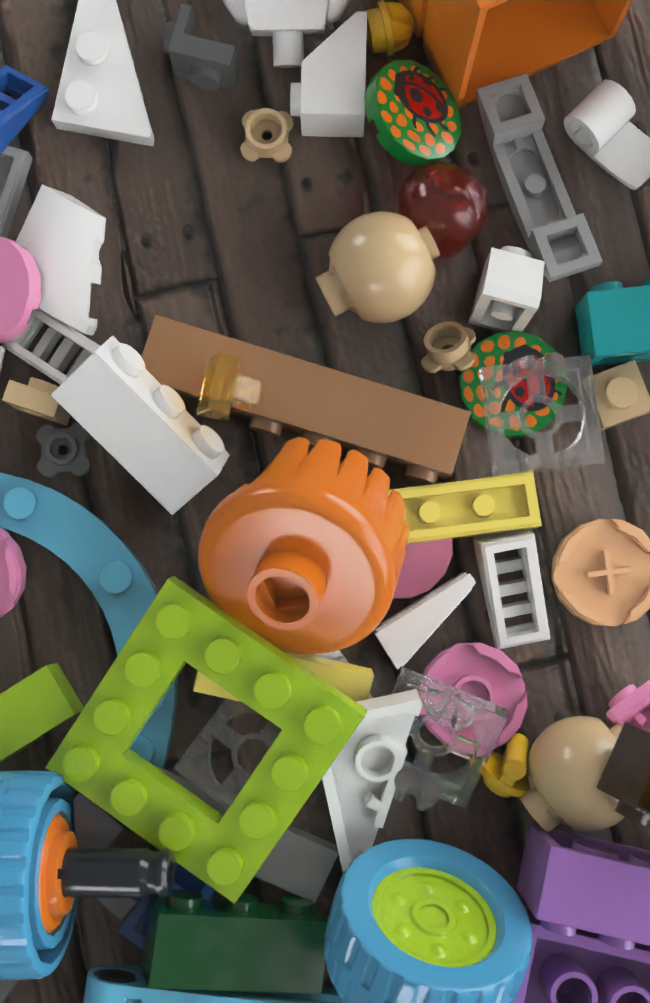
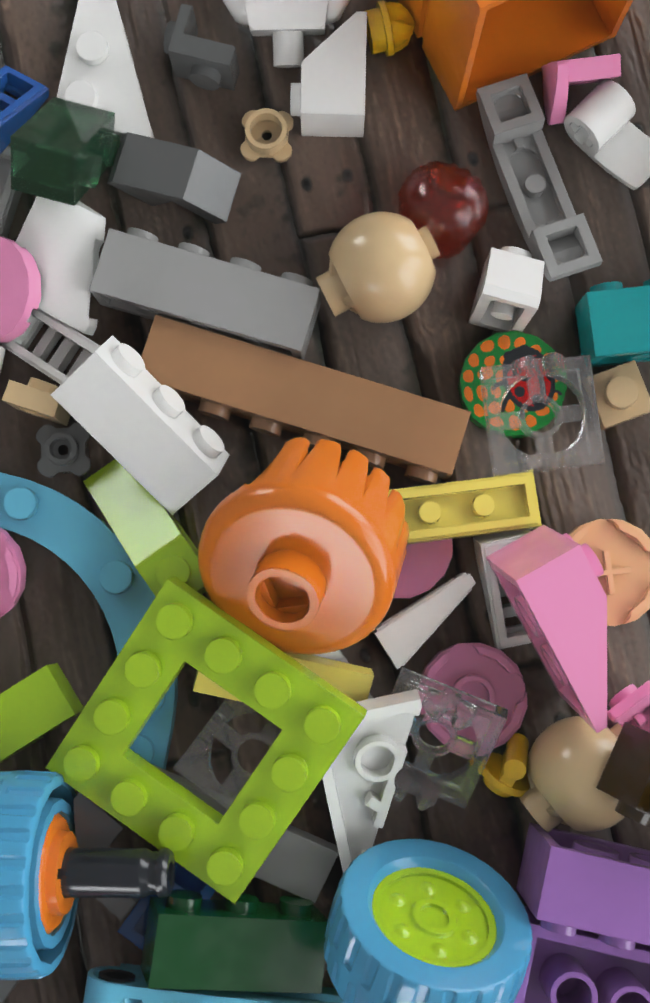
(63, 151): none -> clear green brick
(145, 529): none -> slope
(174, 173): none -> dark grey slope
(205, 292): none -> light grey brick
(225, 388): clear yellow tile -> none
(412, 113): tile -> none
(448, 347): tan plate -> none
(563, 613): none -> bright pink slope
(564, 73): none -> bright pink tile

